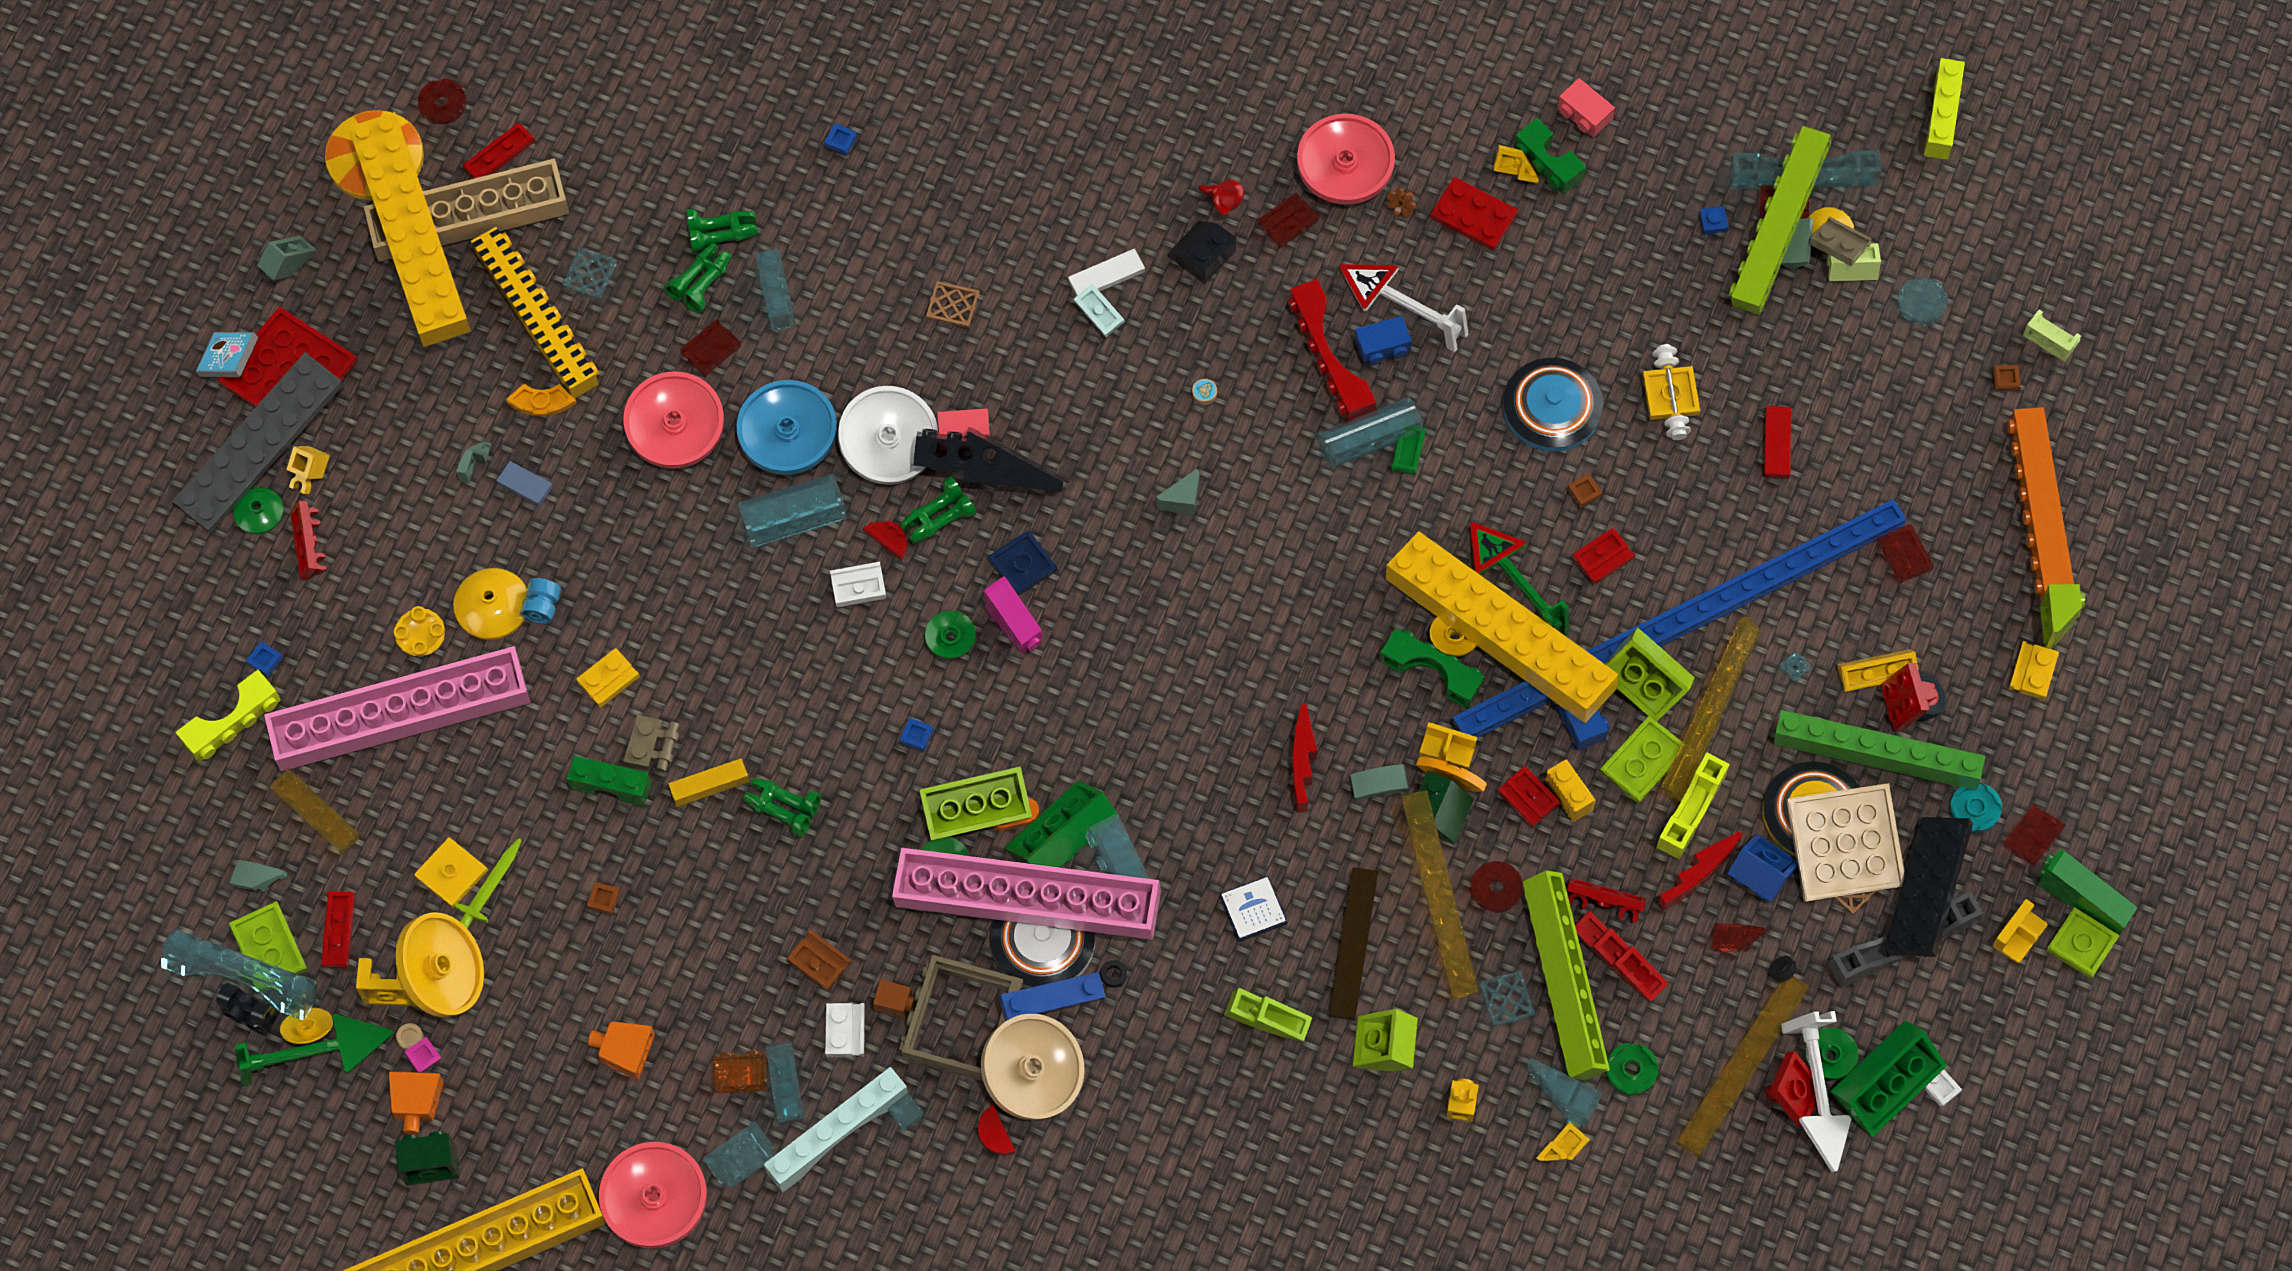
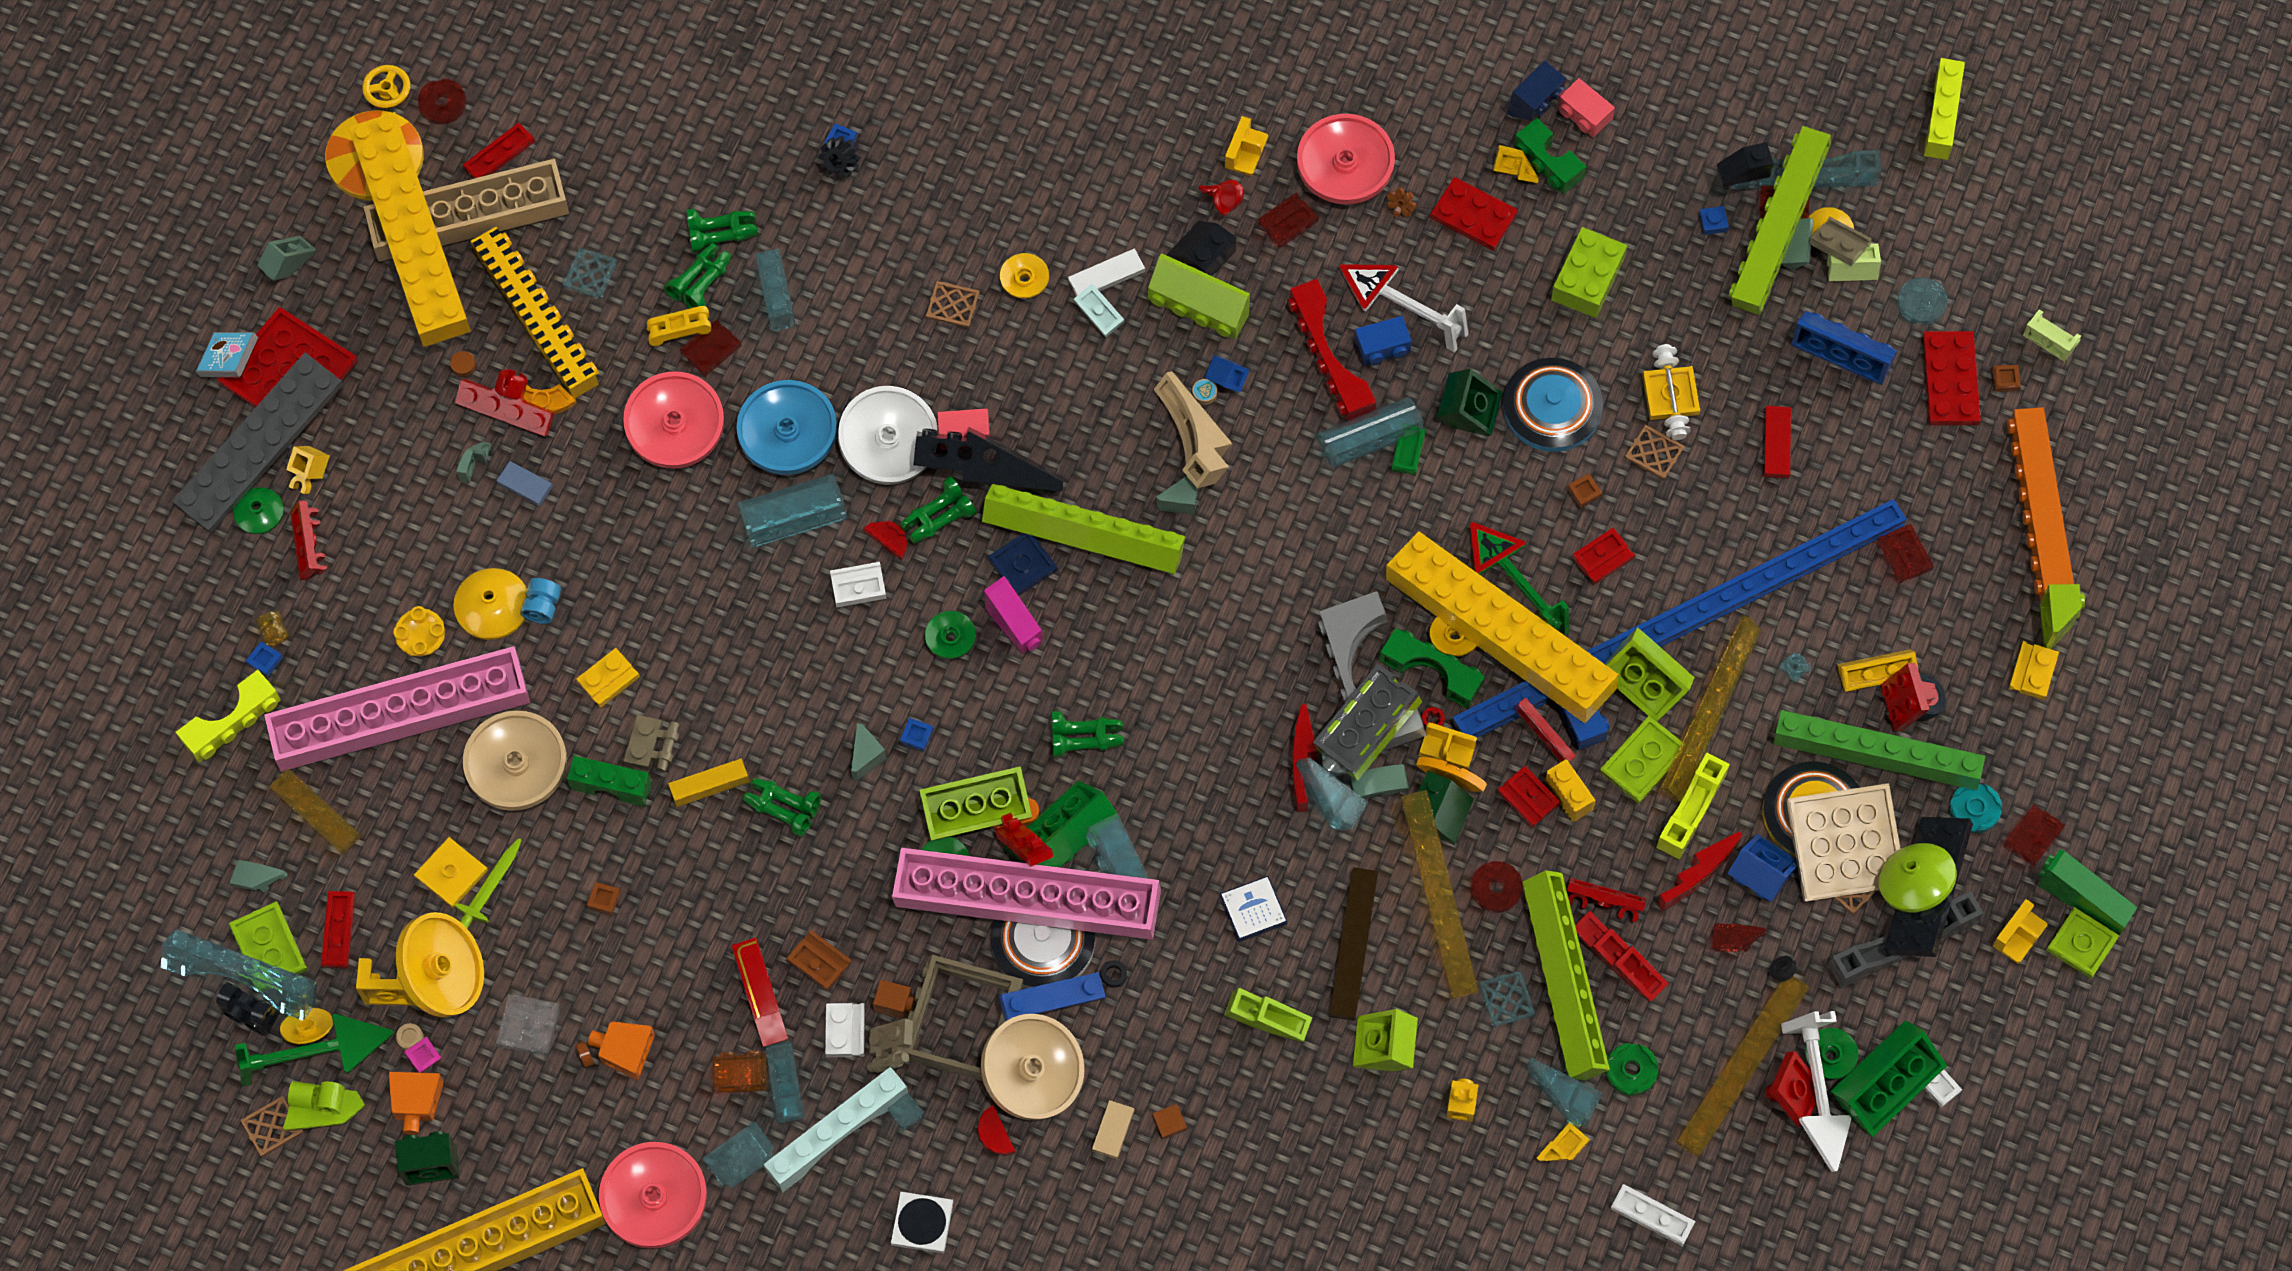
(264, 1110): none -> medium nougat window
(272, 628): none -> clear yellow wheel
(320, 1105): none -> lime panel
(390, 96): none -> yellow piece
(463, 364): none -> dark orange tile
(506, 402): none -> red plate
(514, 760): none -> tan dish
(528, 1025): none -> clear plate
(584, 1054): none -> dark orange tile
(678, 325): none -> yellow plate
(759, 992): none -> red slope
(839, 157): none -> black gear
(866, 754): none -> sand green slope
(890, 1038): none -> dark tan plate
(922, 1222): none -> tile
(1023, 266): none -> yellow dish
(1023, 841): none -> red plate
(1083, 528): none -> lime brick
(1100, 727): none -> green piece
(1113, 1129): none -> tan tile
(1169, 1121): none -> dark orange tile
(1199, 297): none -> lime slope
(1201, 437): none -> tan arch
(1227, 373): none -> blue panel
(1245, 148): none -> yellow panel
(1332, 797): none -> clear light blue slope
(1346, 628): none -> light grey arch
(1366, 723): none -> dark grey piece
(1434, 712): none -> red bush
(1470, 402): none -> dark green slope
(1536, 92): none -> dark blue slope
(1544, 730): none -> red tile
(1589, 272): none -> lime brick
(1647, 466): none -> medium nougat window
(1652, 1215): none -> white tile
(1746, 165): none -> black slope
(1843, 347): none -> blue slope
(1918, 887): none -> lime dish
(1951, 378): none -> red plate

